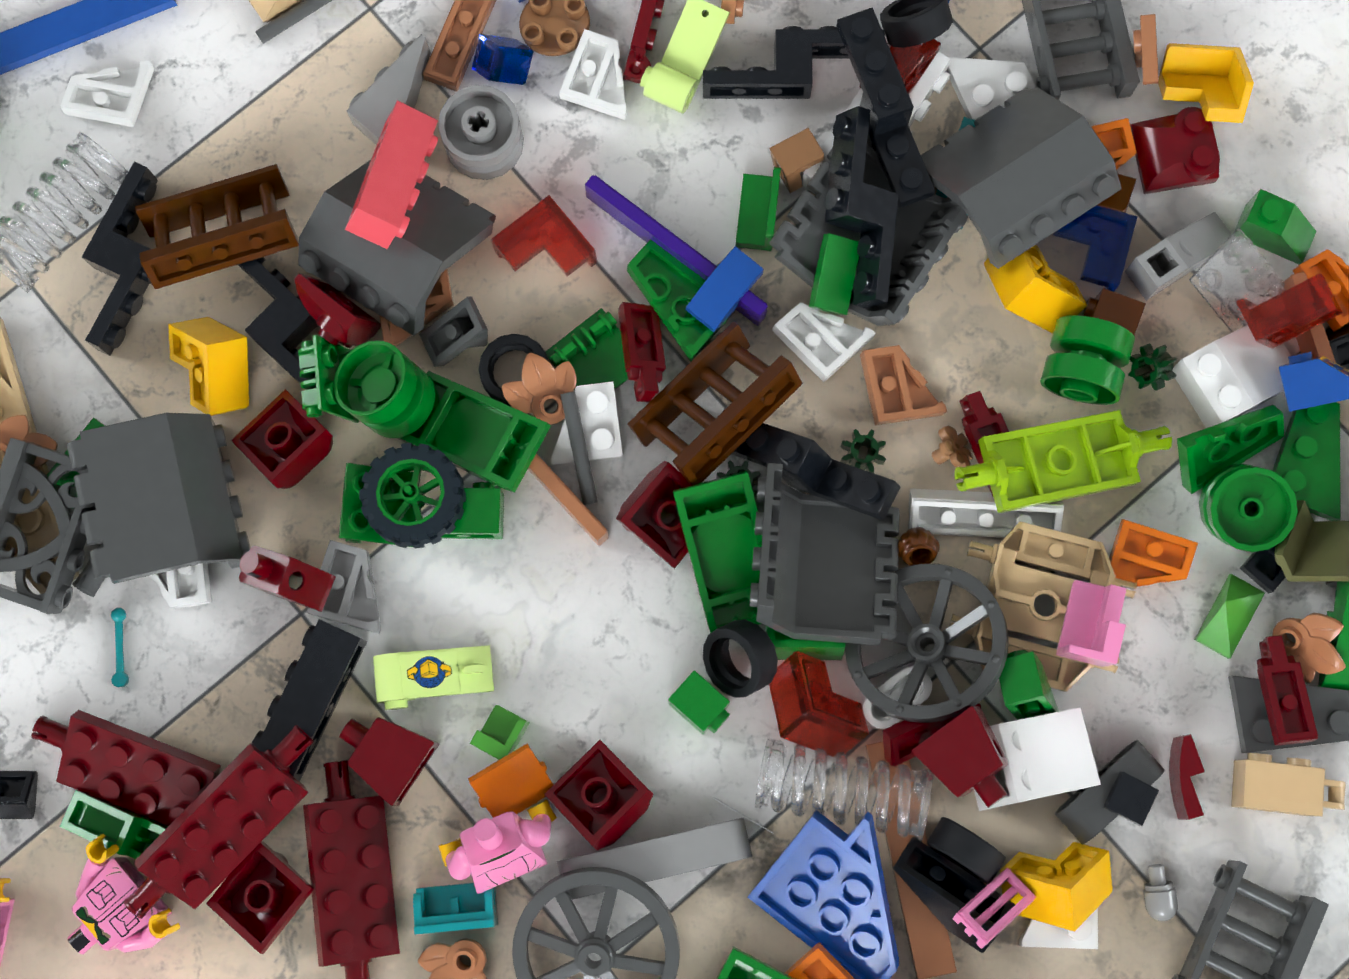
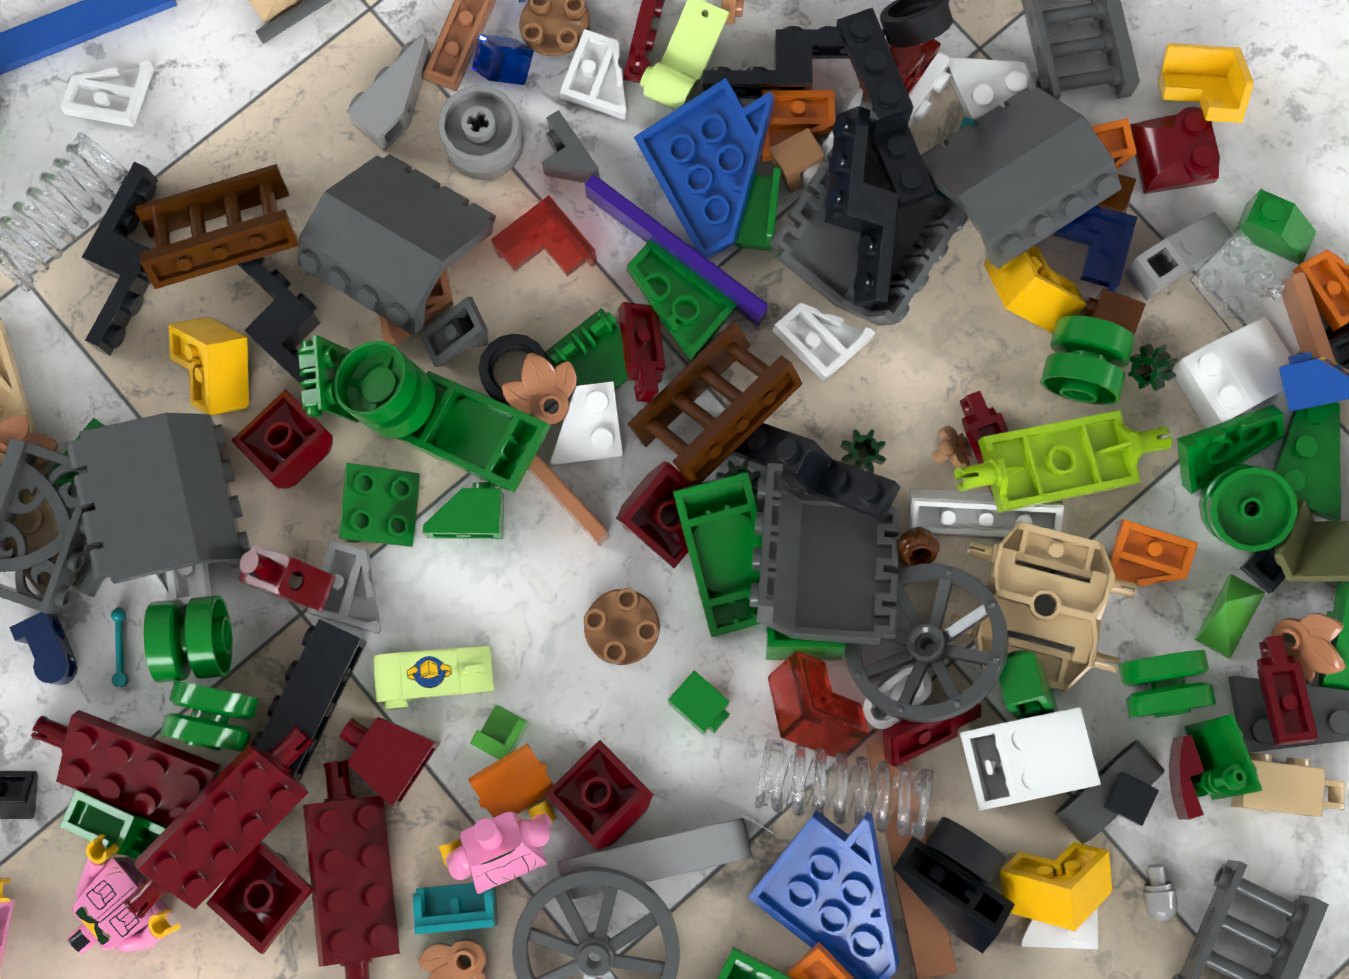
(49, 646): none -> dark blue leg
(188, 639): none -> green wheel
(209, 717): none -> green wheel
(335, 313): dark red slope -> none
(387, 470): black wheel -> none
(392, 176): coral brick -> none
(571, 158): none -> dark grey slope
(578, 448): dark grey bar -> none
(621, 626): none -> medium nougat dish
(708, 162): none -> blue wing
(724, 289): blue slope -> none
(756, 645): black tyre -> none
(797, 111): none -> orange wing
(834, 274): green tile -> none
(896, 388): nougat wing -> none
(966, 756): dark red torso -> none
(974, 926): bright pink tile -> none
(1092, 624): bright pink panel -> none
(1146, 49): nougat wing -> none
(1167, 684): none -> green wheel
(1224, 759): none -> green hinge
(1290, 312): clear red panel -> none

